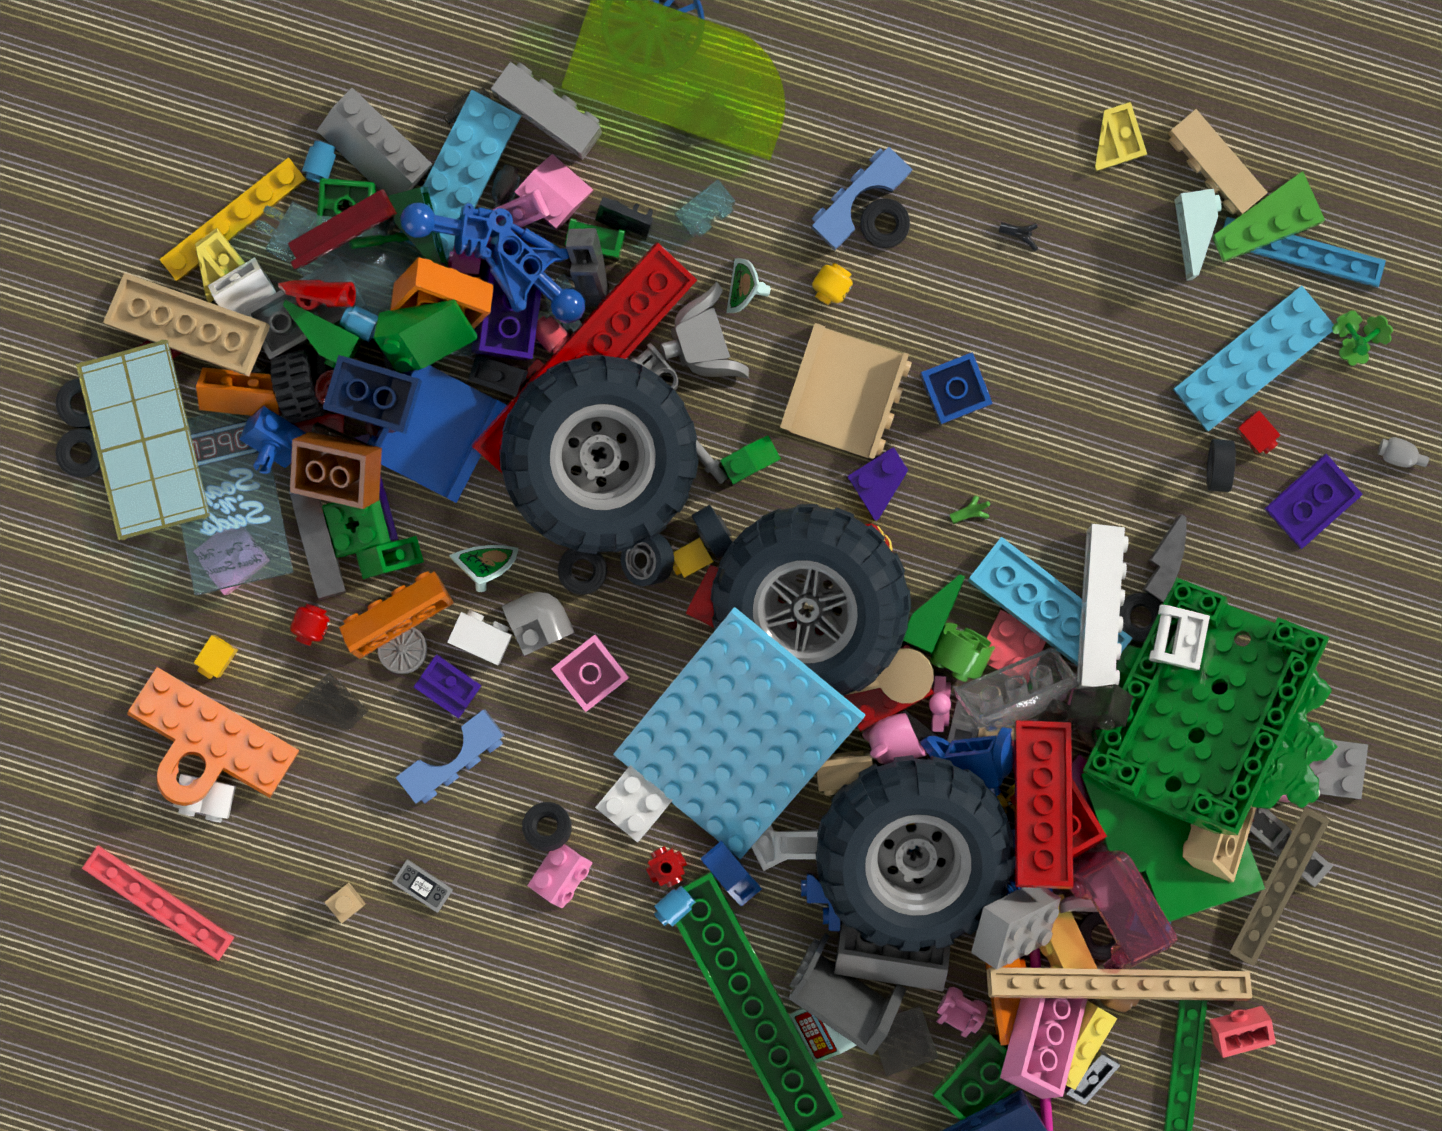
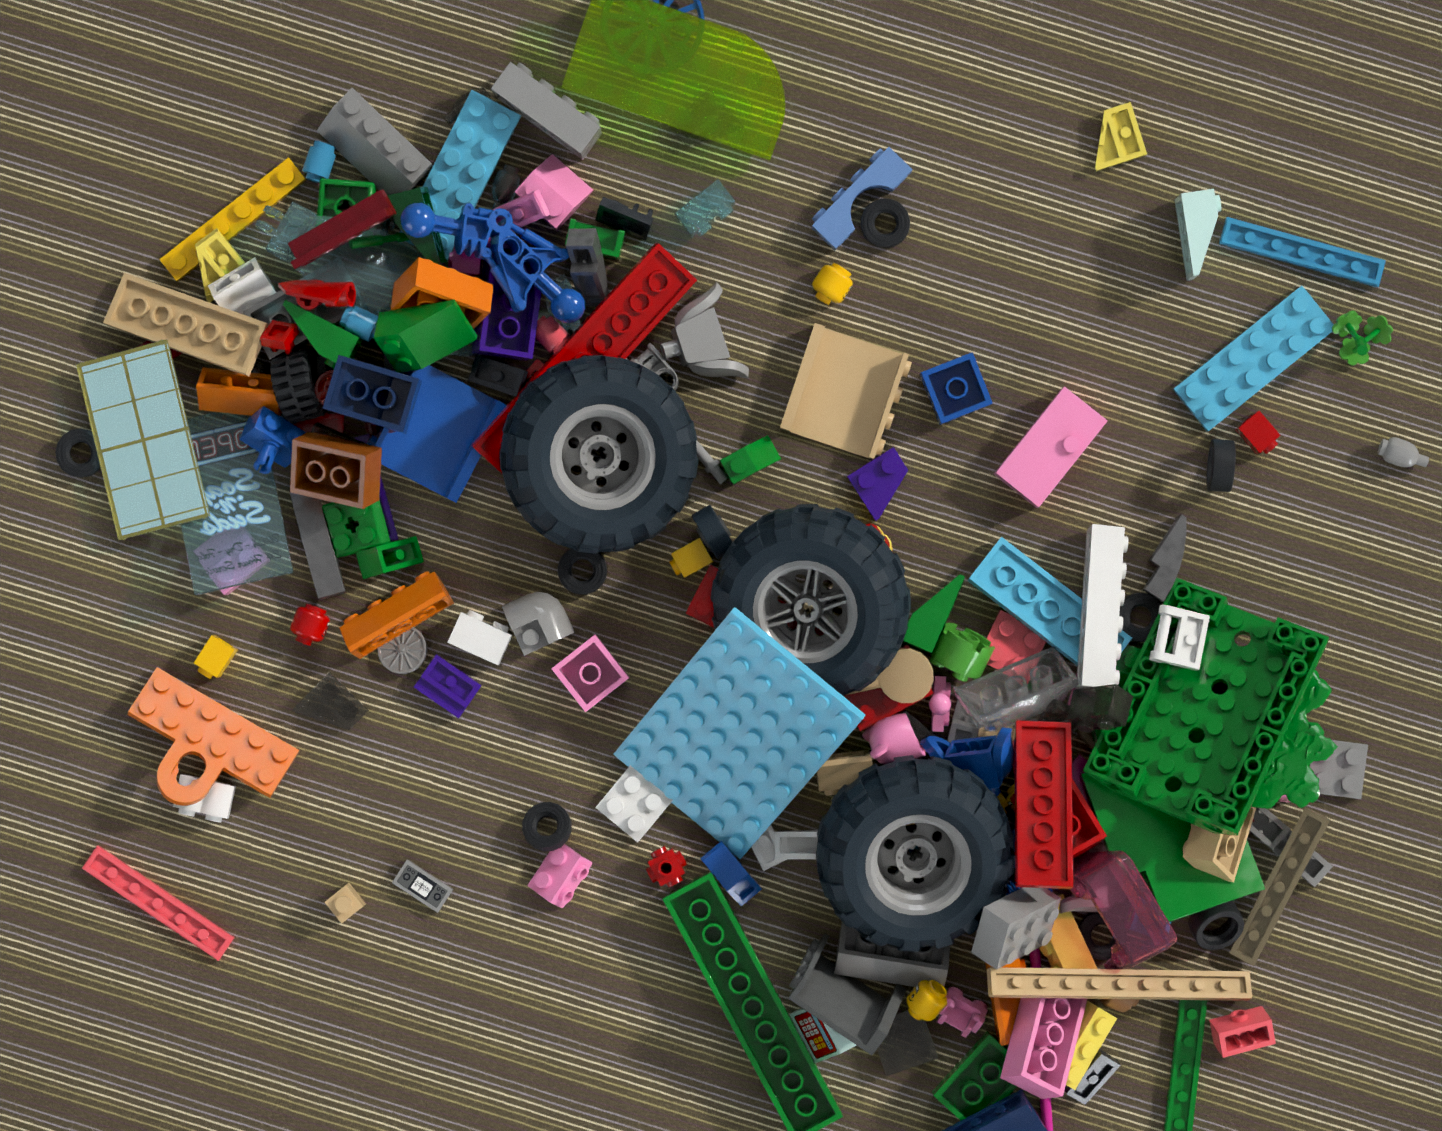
(64, 408): black tyre -> none
(279, 336): none -> red tile
(478, 735): medium blue arch -> none
(485, 562): shield -> none
(648, 561): wheel -> none
(674, 906): dark azure brick -> none
(744, 286): shield -> none
(813, 891): blue slope -> none
(927, 1000): none -> yellow head
(970, 511): bright green bar -> none
(1020, 232): black bar -> none
(1050, 447): none -> bright pink brick
(1217, 163): tan brick -> none
(1219, 937): none -> black tyre
(1276, 217): bright green wing -> none
(1313, 501): dark purple tile -> none

